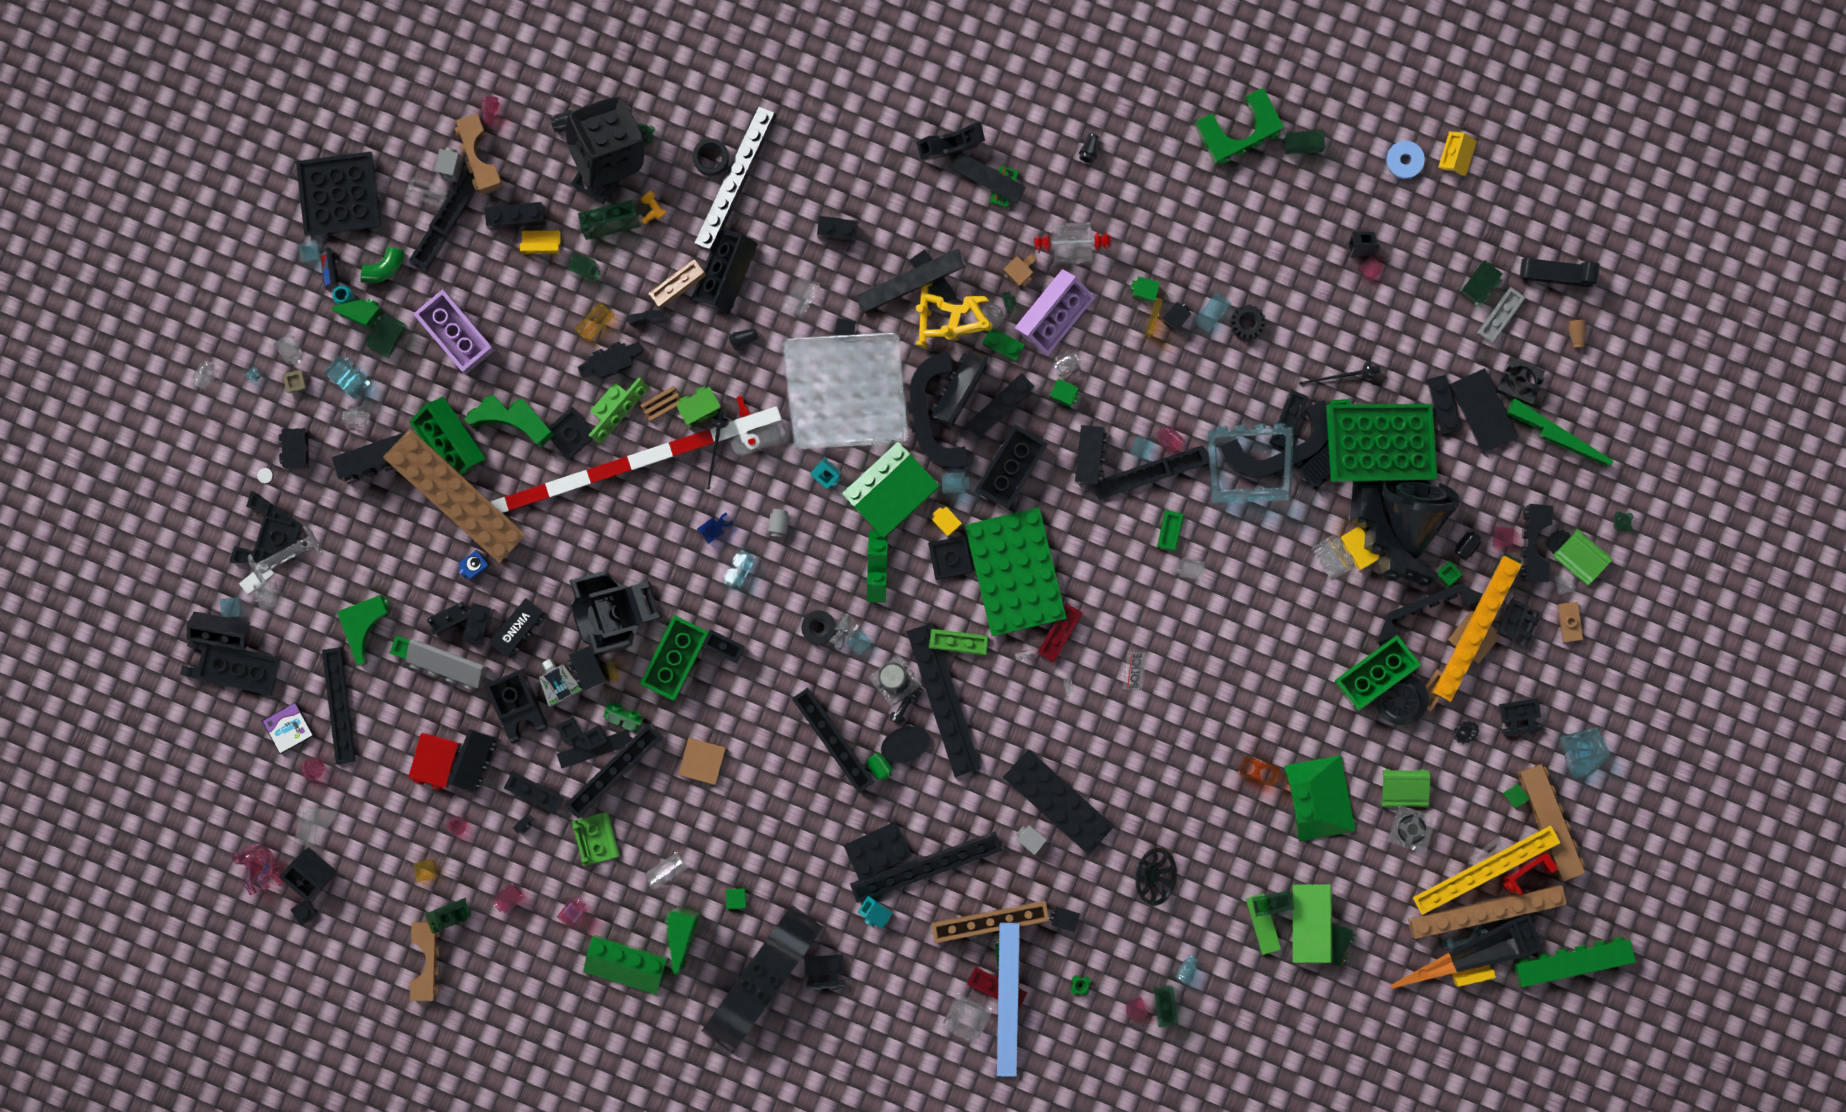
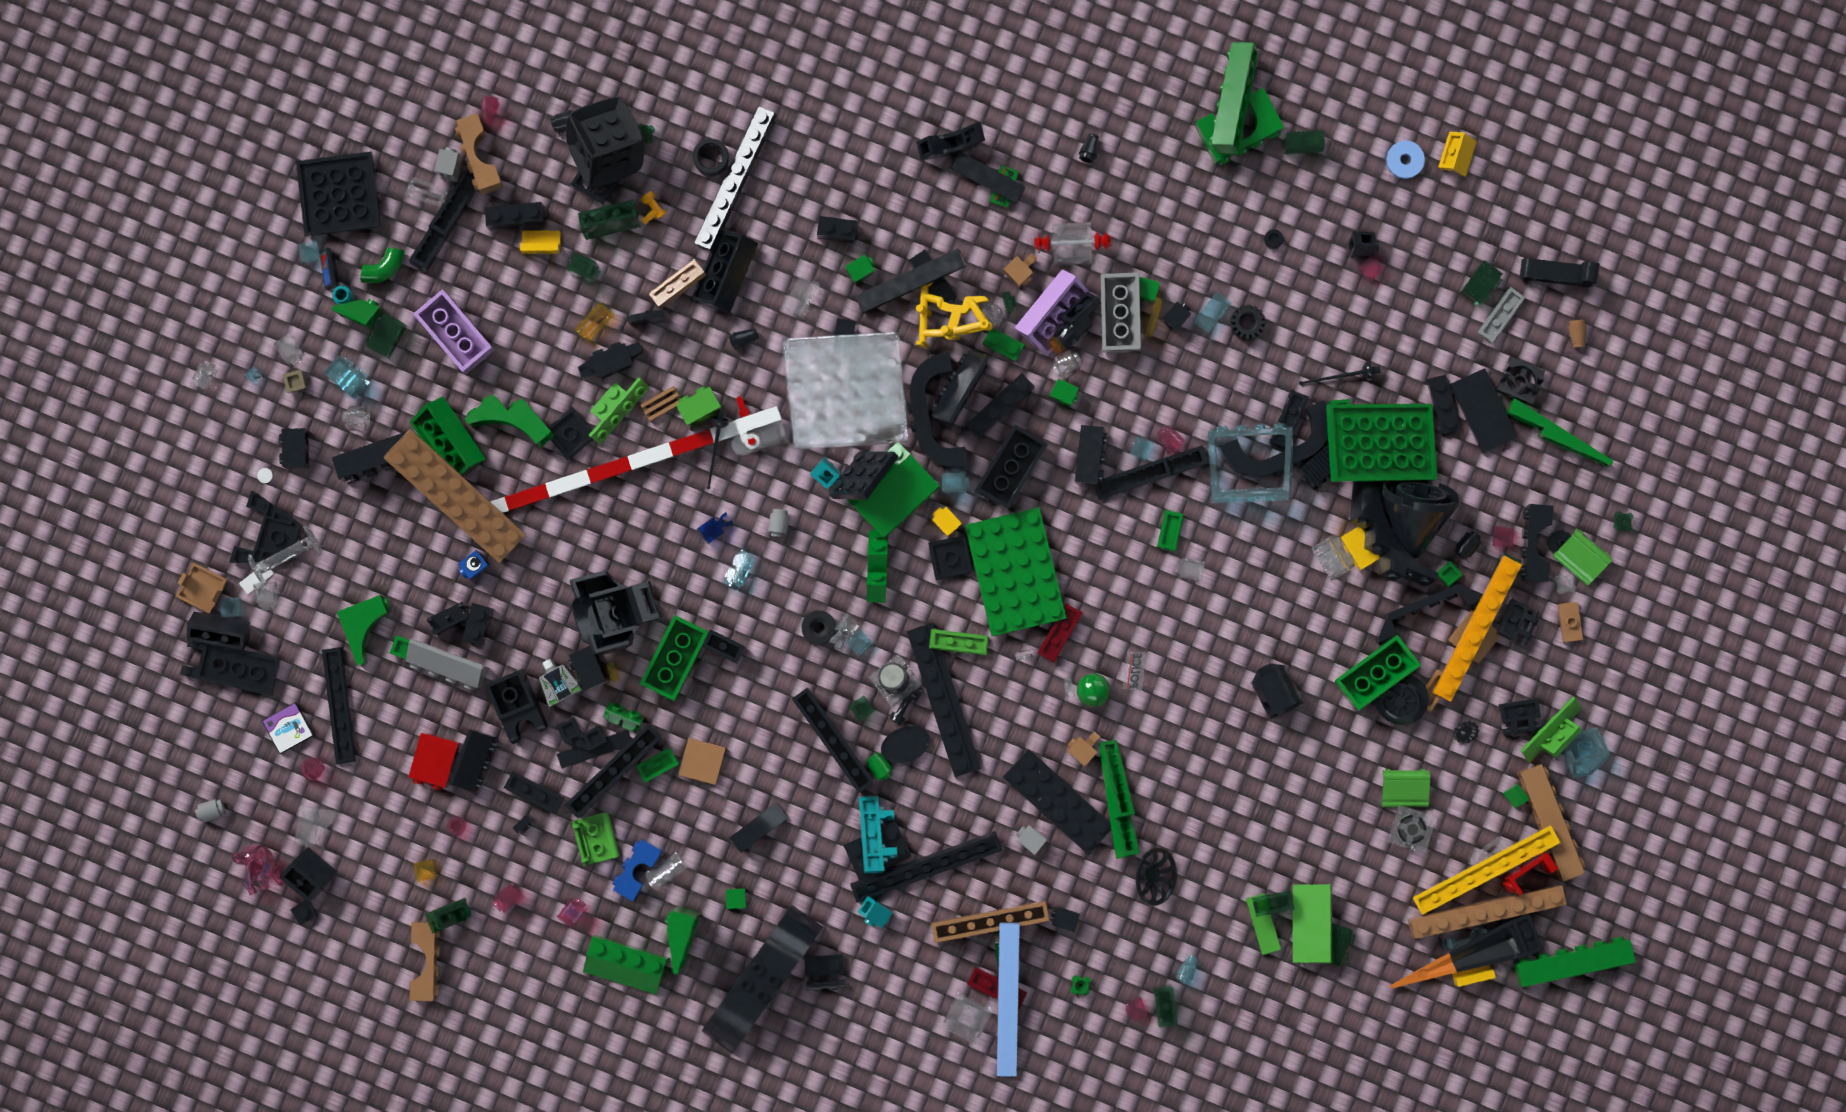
(201, 587): none -> medium nougat piece
(210, 810): none -> light grey brick
(517, 628): black brick -> none
(627, 884): none -> blue arch
(657, 765): none -> green plate
(758, 827): none -> black slope
(860, 269): none -> green brick
(861, 708): none -> clear green plate
(863, 475): none -> black plate
(870, 822): none -> teal hinge
(1075, 323): none -> black plate
(1083, 750): none -> medium nougat brick
(1093, 690): none -> green piece
(1118, 801): none -> green slope
(1120, 312): none -> light grey slope
(1234, 97): none -> brick
(1256, 774): clear orange piece -> none
(1273, 239): none -> black tile
(1276, 689): none -> black cylinder
(1320, 798): green slope -> none
(1556, 733): none -> bright green bracket

